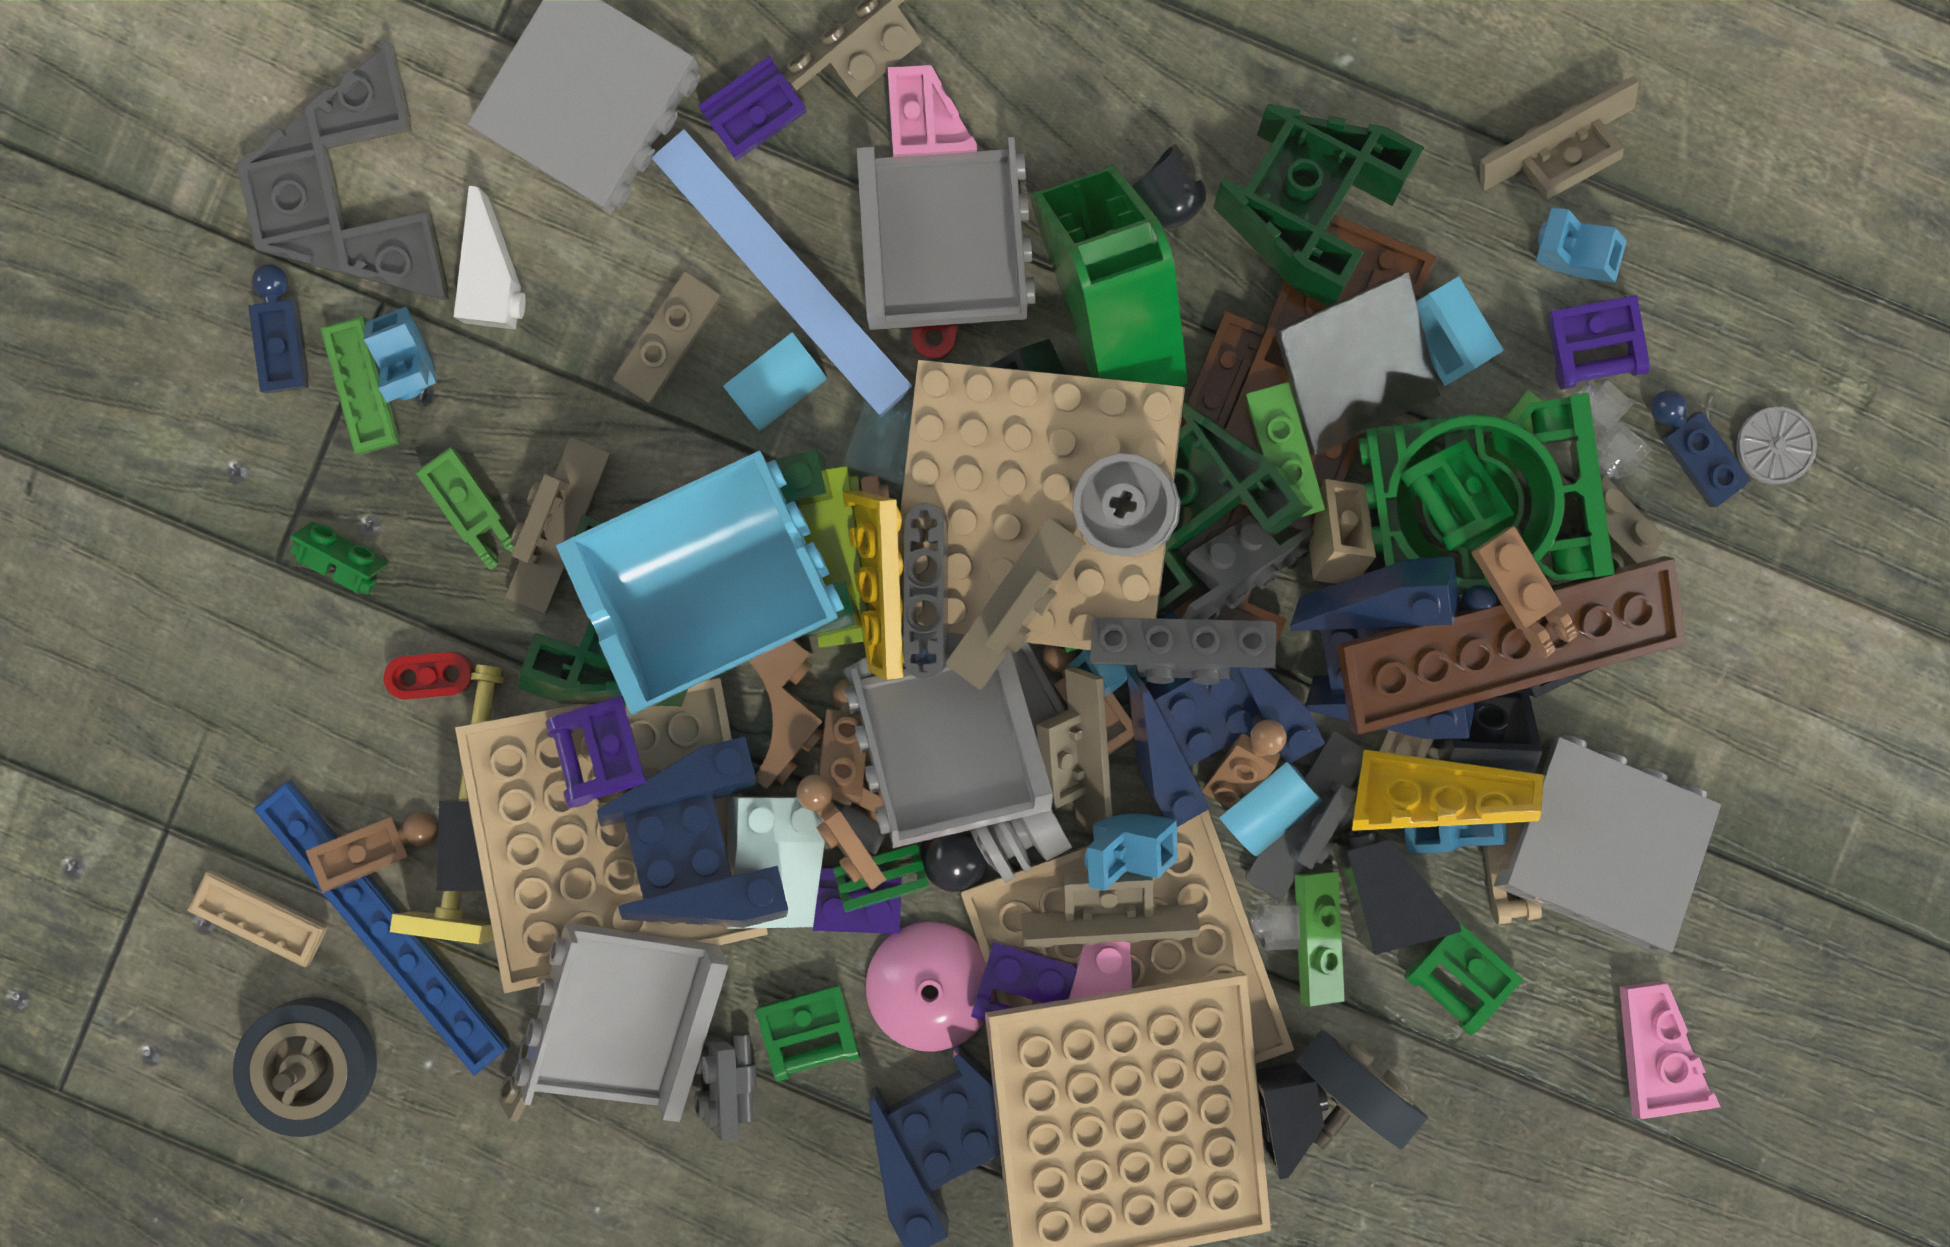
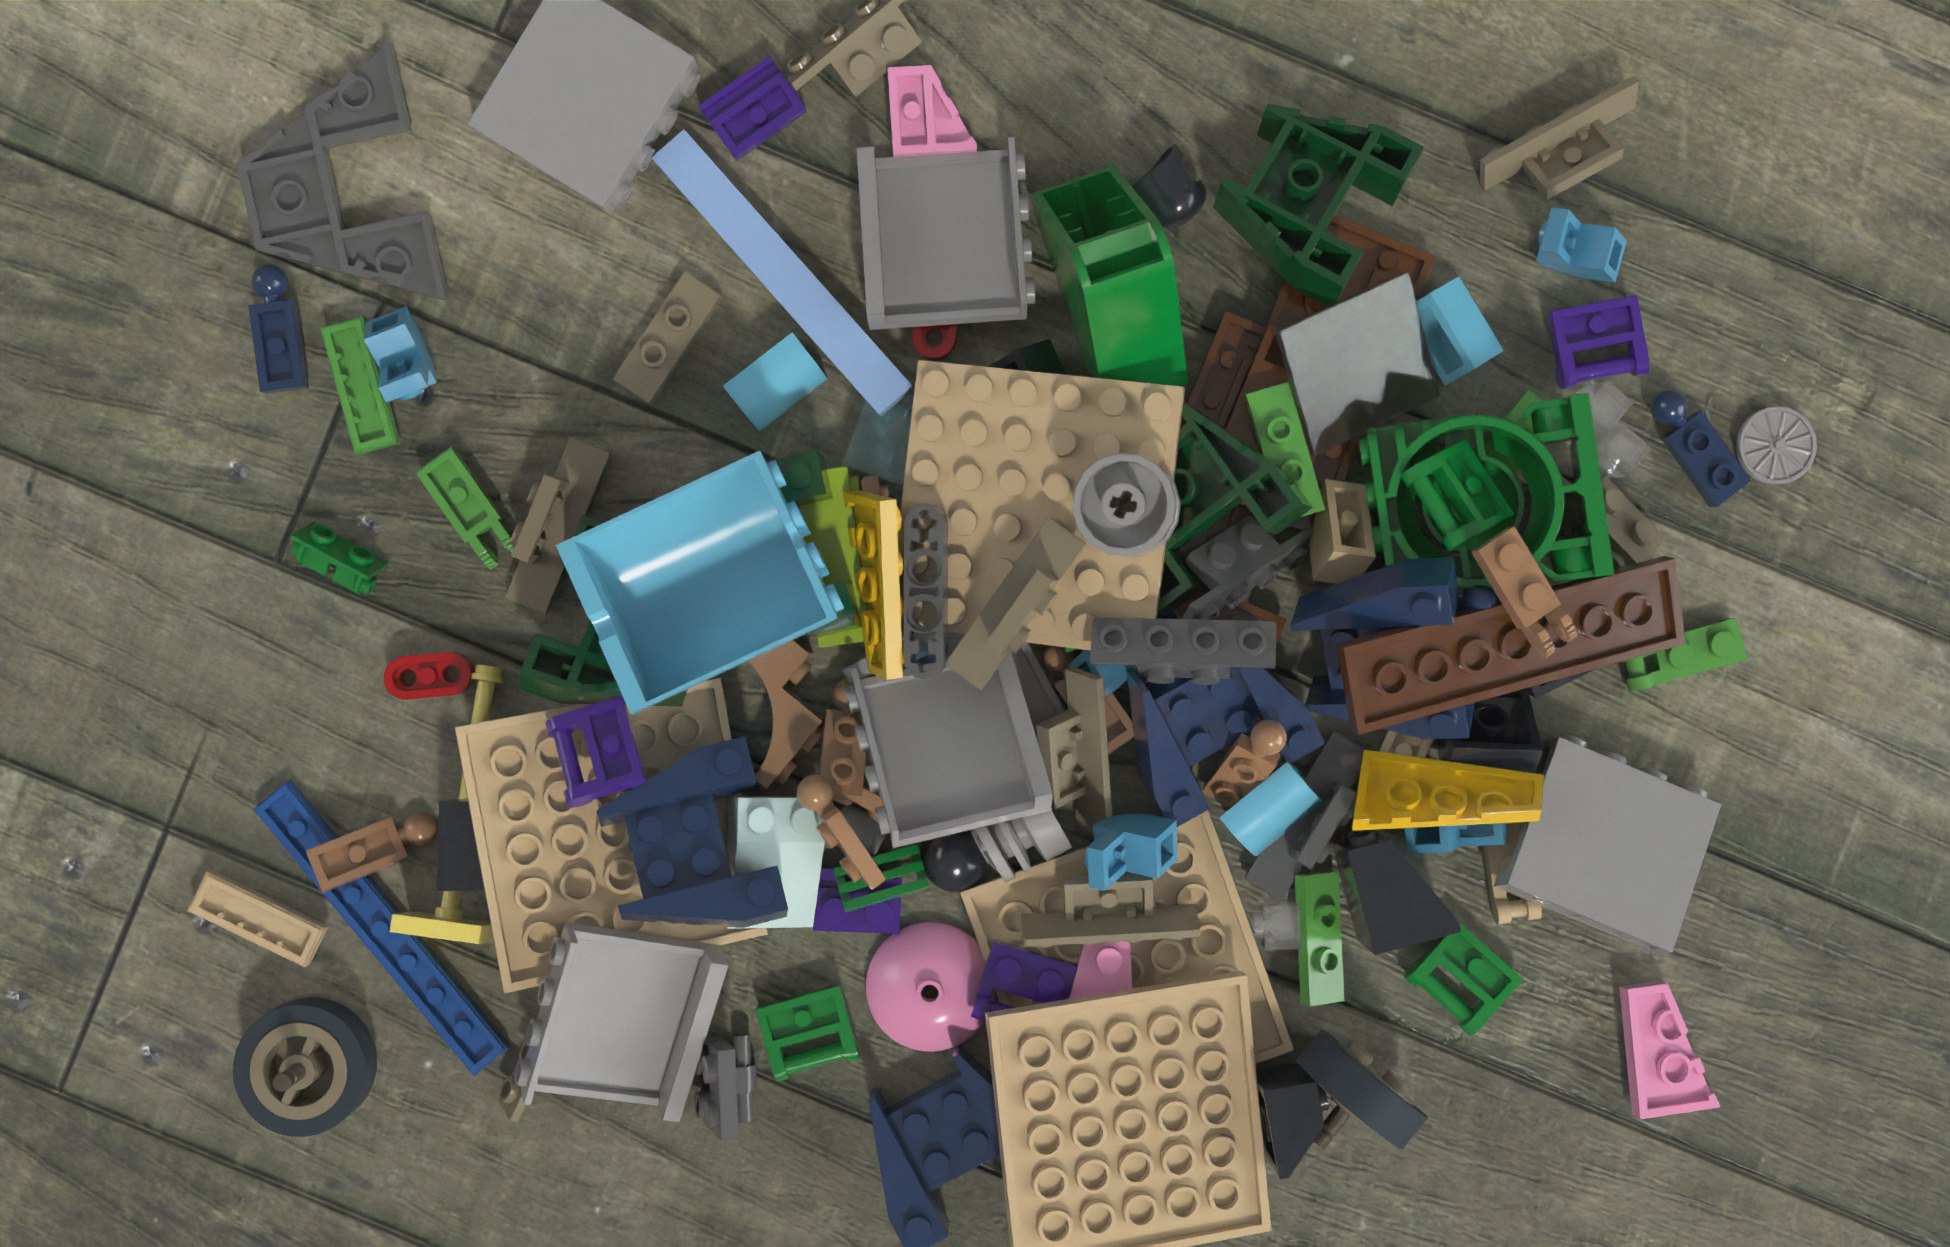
(487, 279): white slope -> none
(1705, 649): none -> bright green plate

